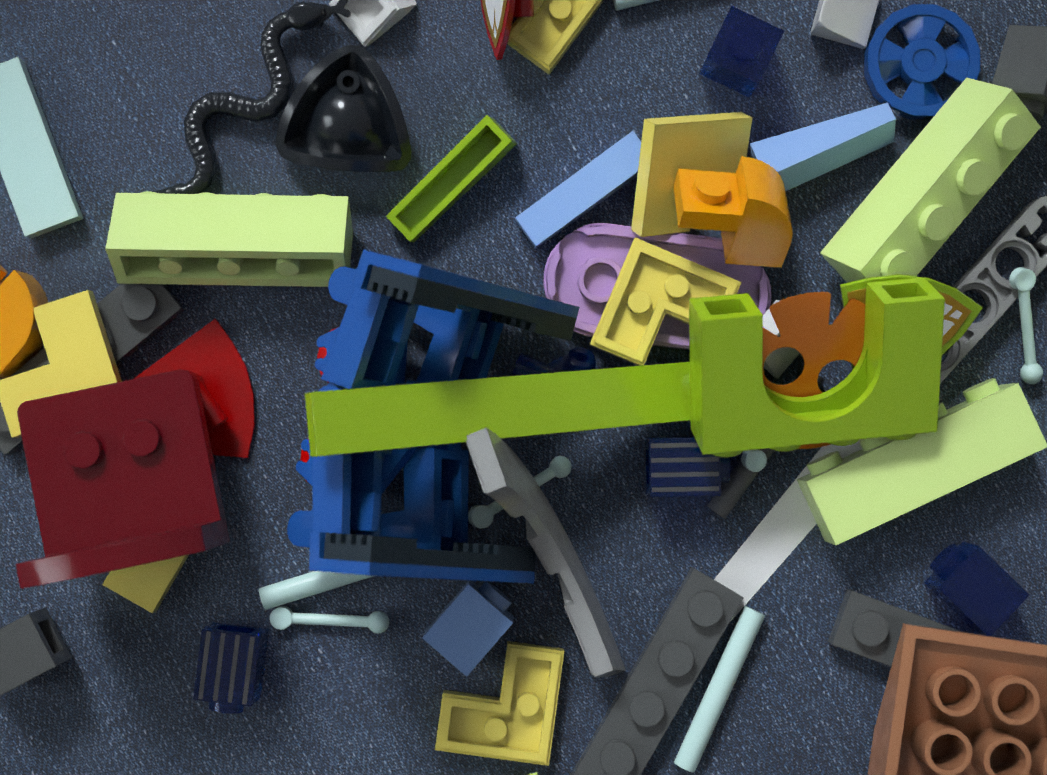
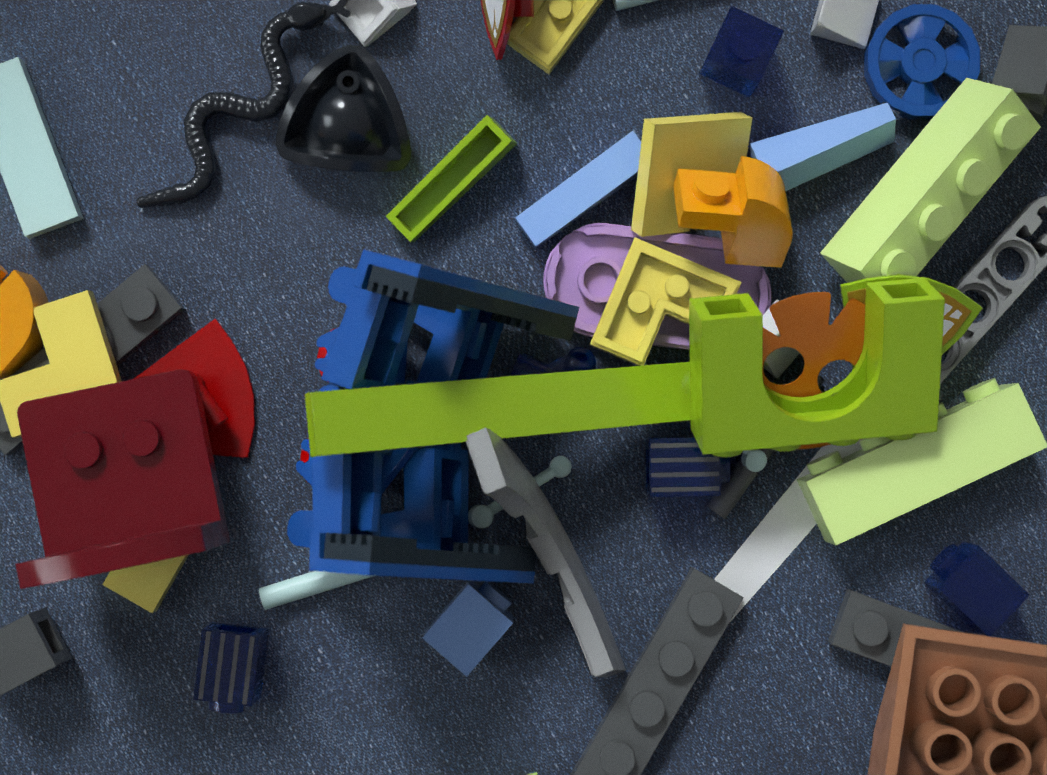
(229, 239): yellowish green brick -> none
(283, 617): light aqua hinge -> none
(515, 724): light yellow tile -> none
(719, 689): light aqua bar -> none
(1023, 281): light aqua hinge -> none

